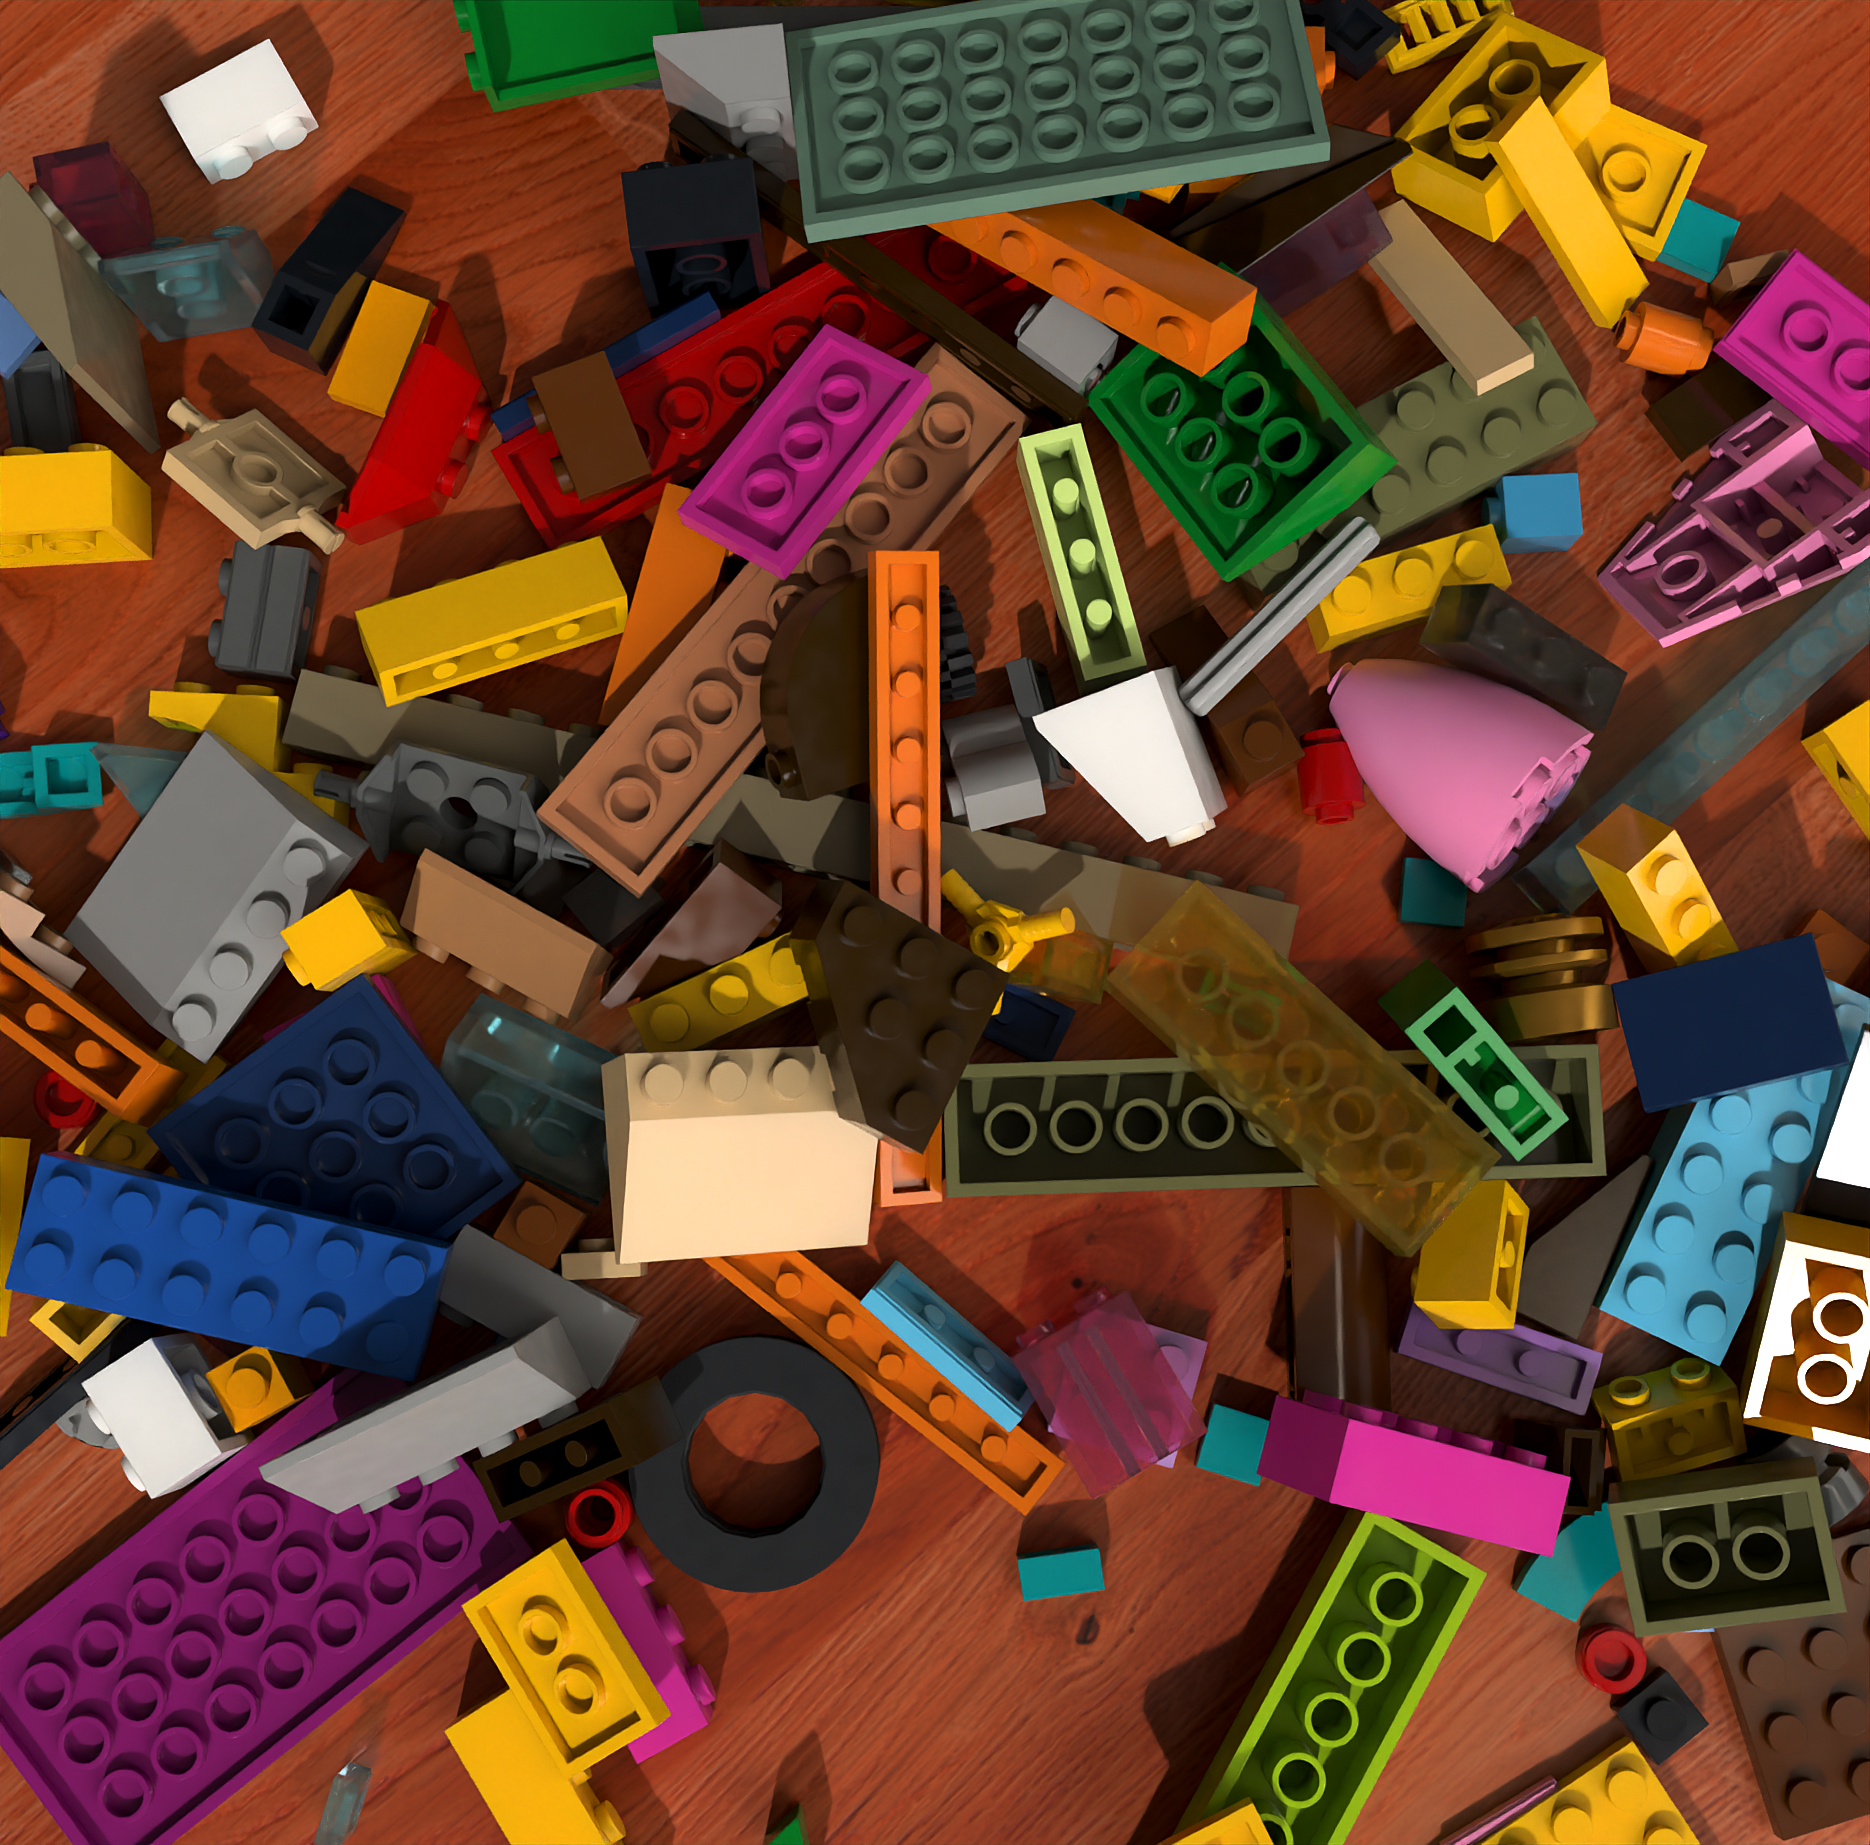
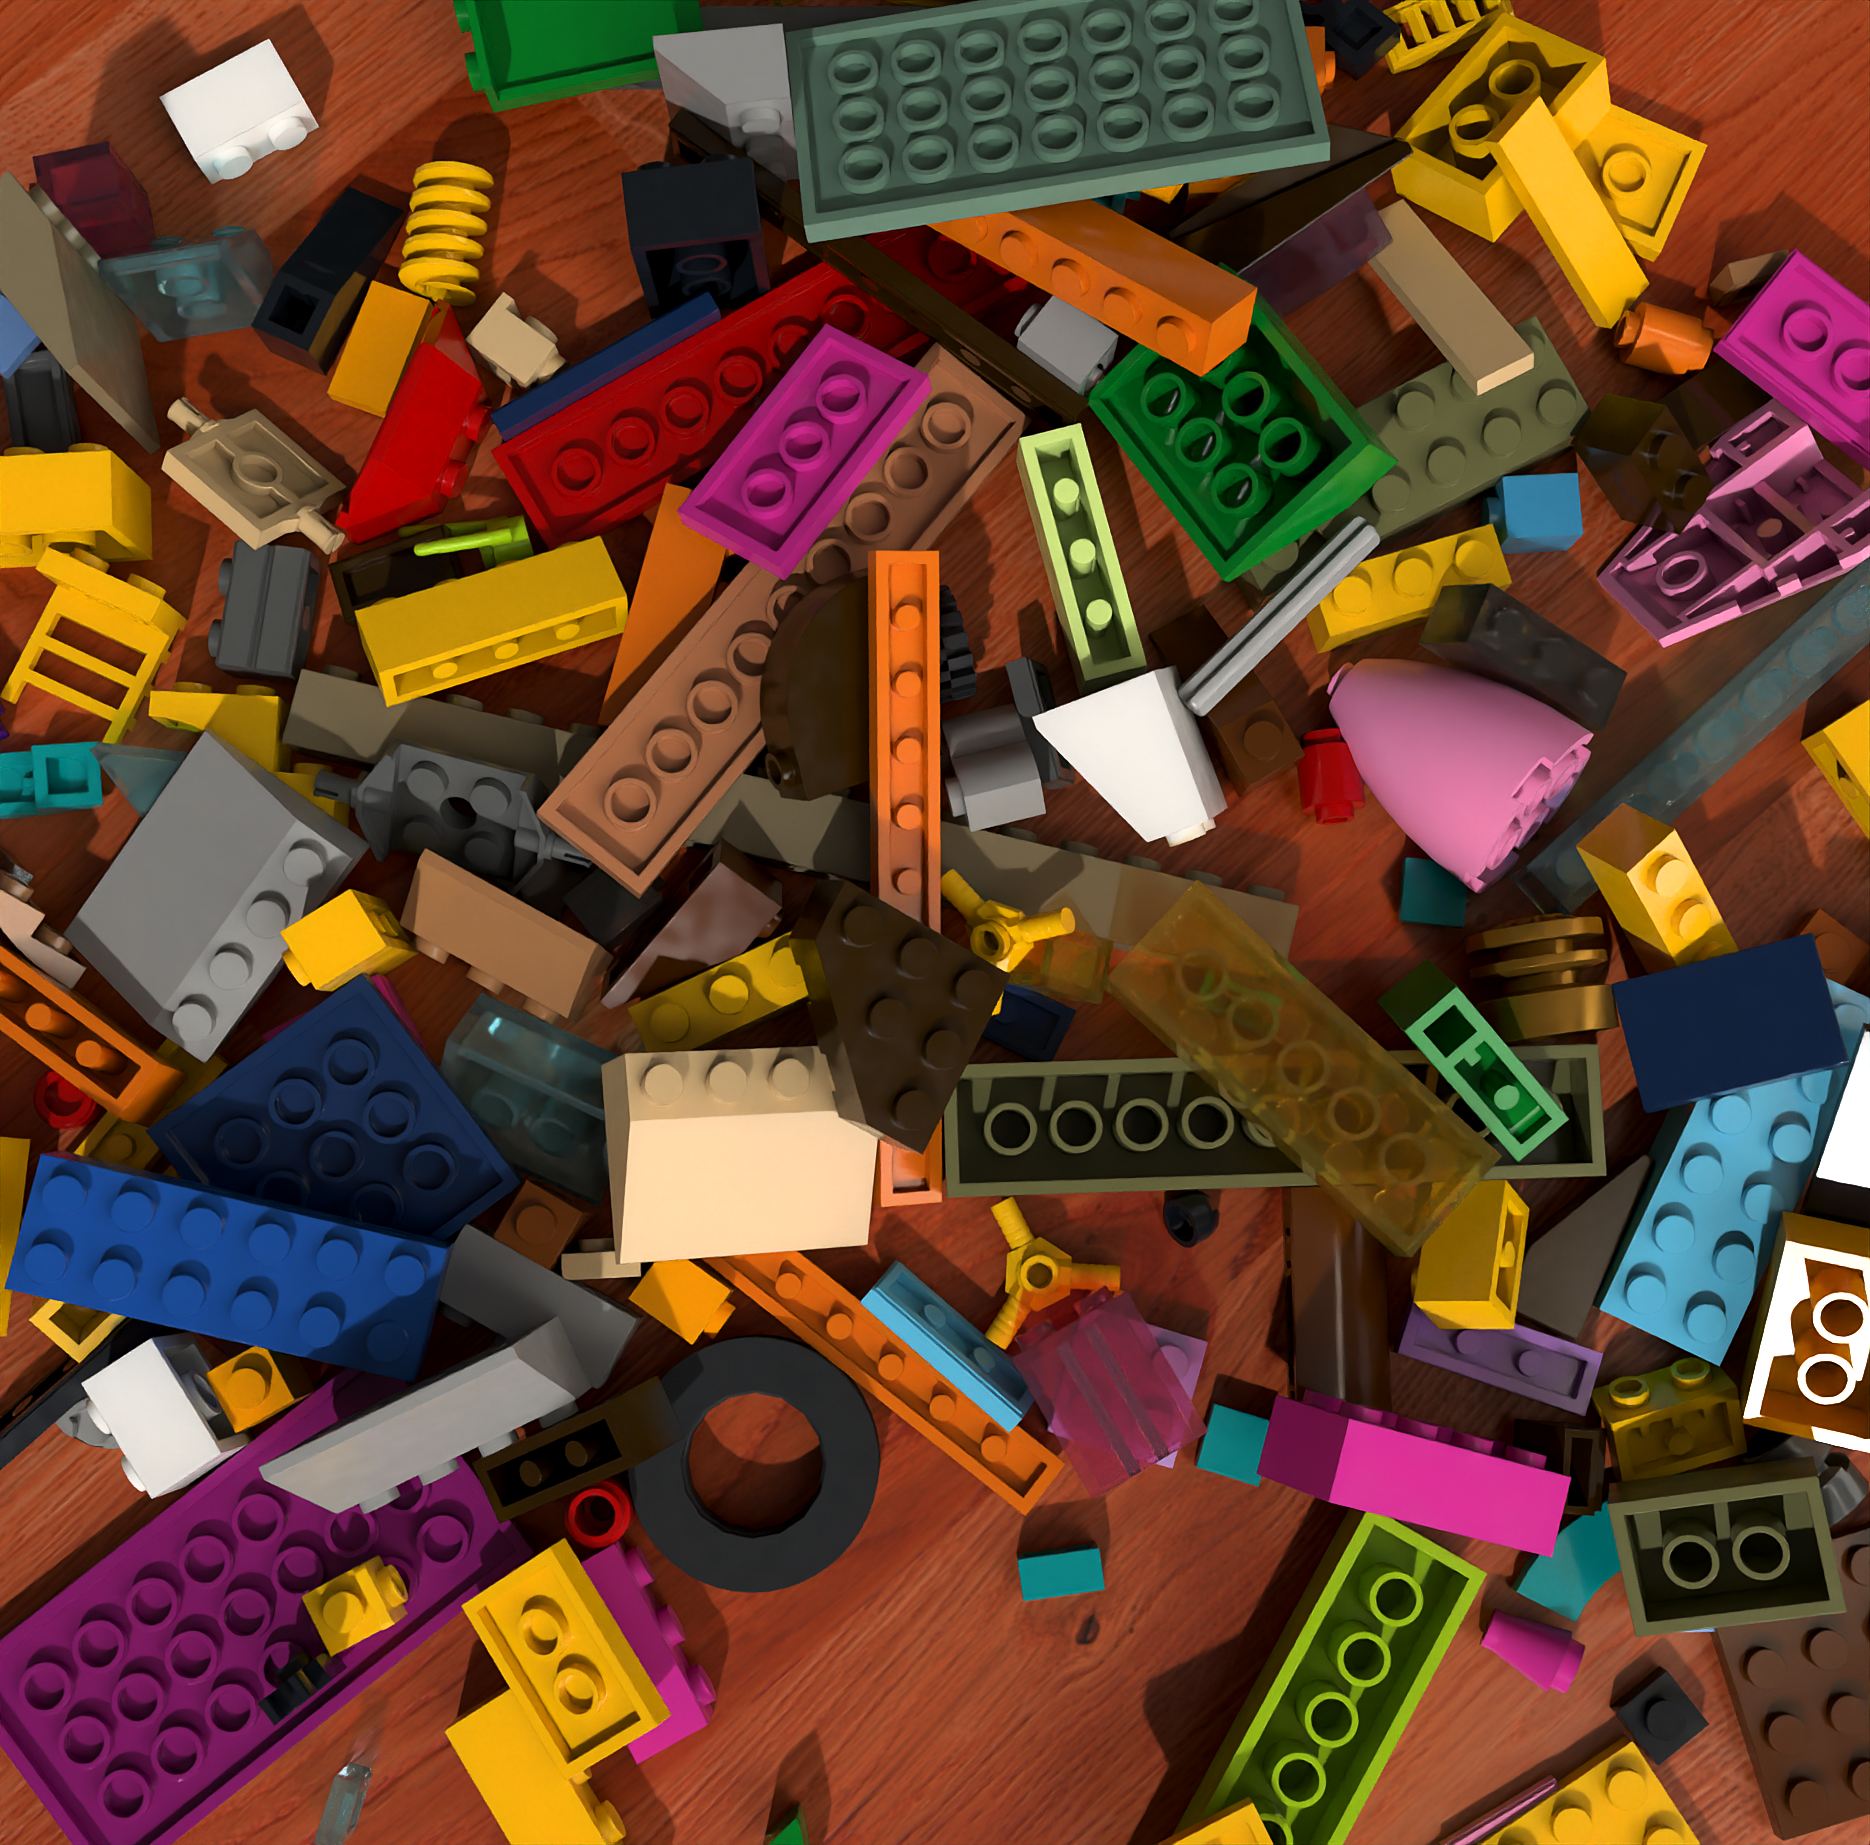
(119, 610): none -> yellow plate
(299, 1682): none -> black plate
(357, 1604): none -> yellow bracket
(392, 572): none -> dark brown tile
(441, 230): none -> yellow piece
(497, 539): none -> lime plant
(513, 349): none -> tan brick
(590, 428): reddish brown brick -> none
(685, 1298): none -> light orange brick
(1038, 1274): none -> piece
(1190, 1218): none -> black hinge
(1534, 1649): none -> dark pink cone
(1610, 1658): red tile -> none
(1643, 463): none -> dark brown brick
(1698, 241): teal tile -> none

